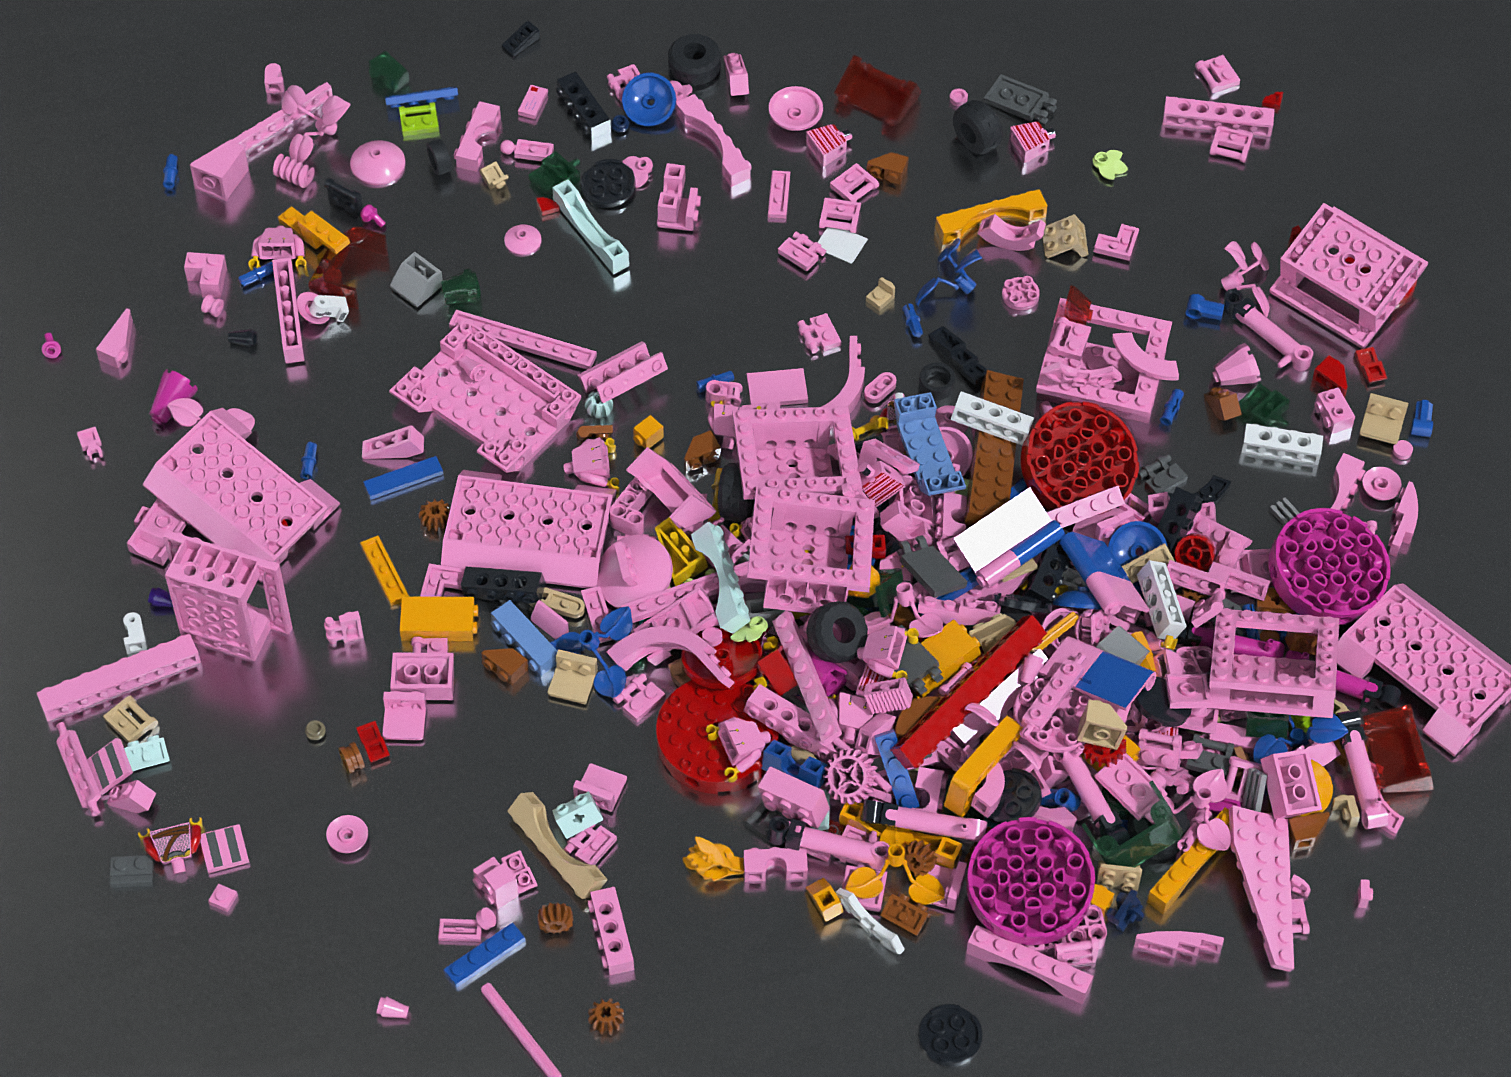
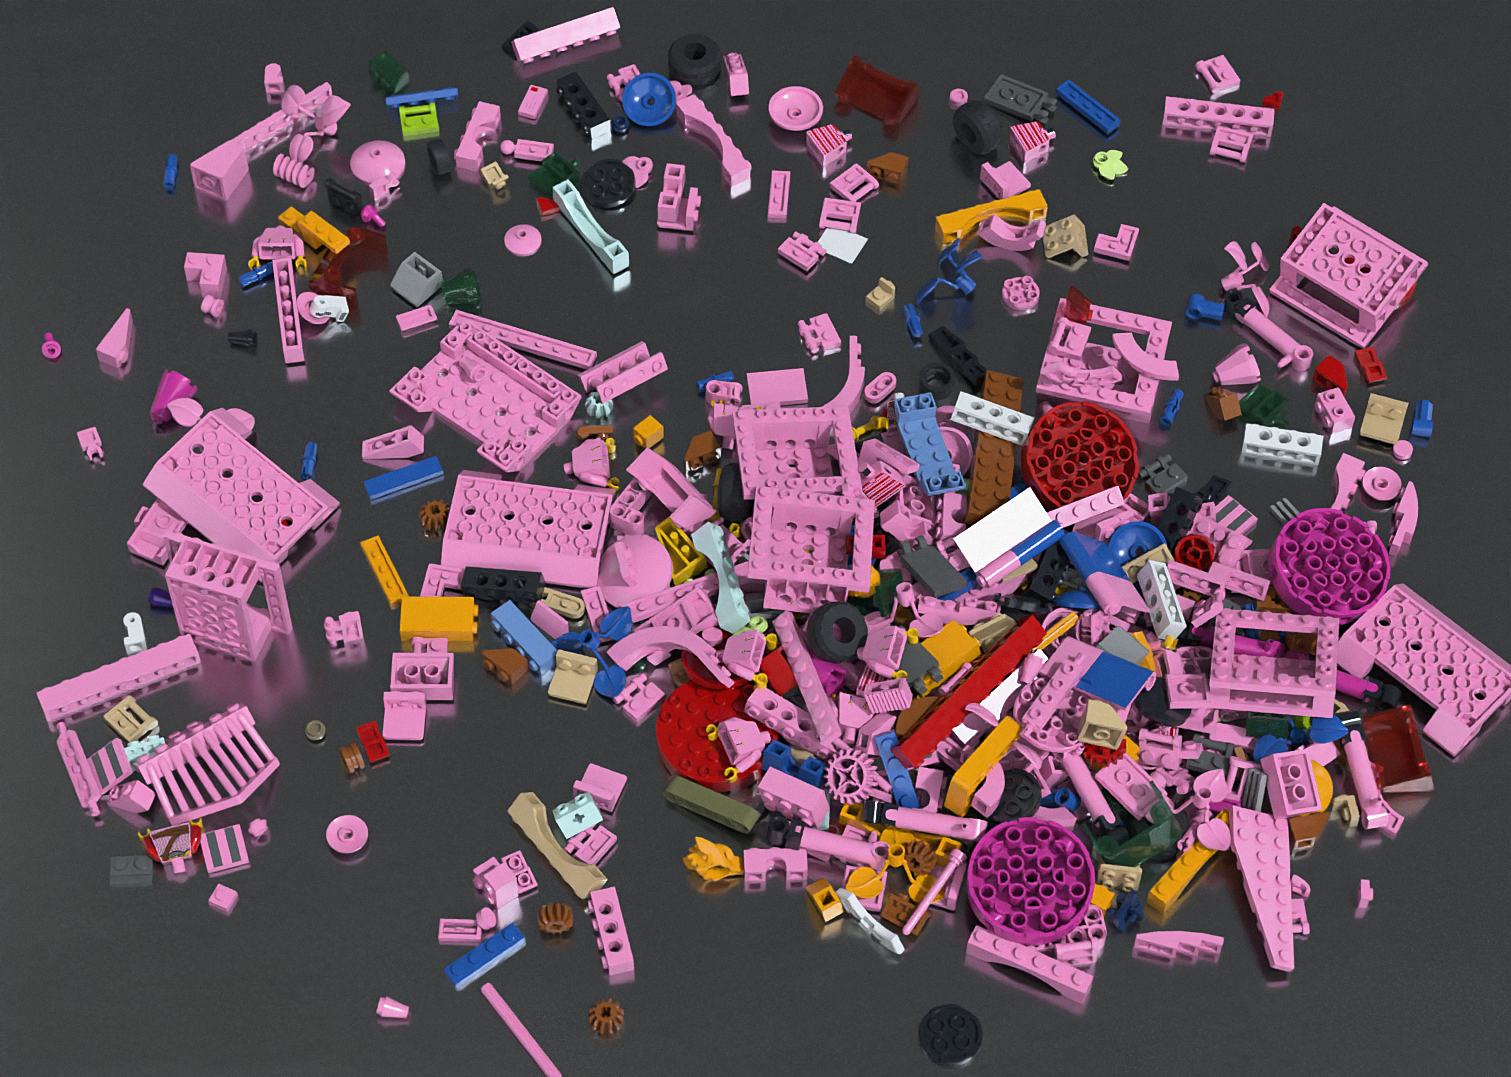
(196, 741): none -> bright pink plate
(258, 827): none -> bright pink plate
(381, 186): none -> bright pink plate
(416, 318): none -> bright pink tile
(566, 34): none -> bright pink brick
(711, 804): none -> olive beam
(745, 653): none -> bright pink torso
(956, 859): none -> bright pink piece
(1004, 180): none -> bright pink bracket
(1088, 106): none -> blue plate
(1234, 516): none -> tile

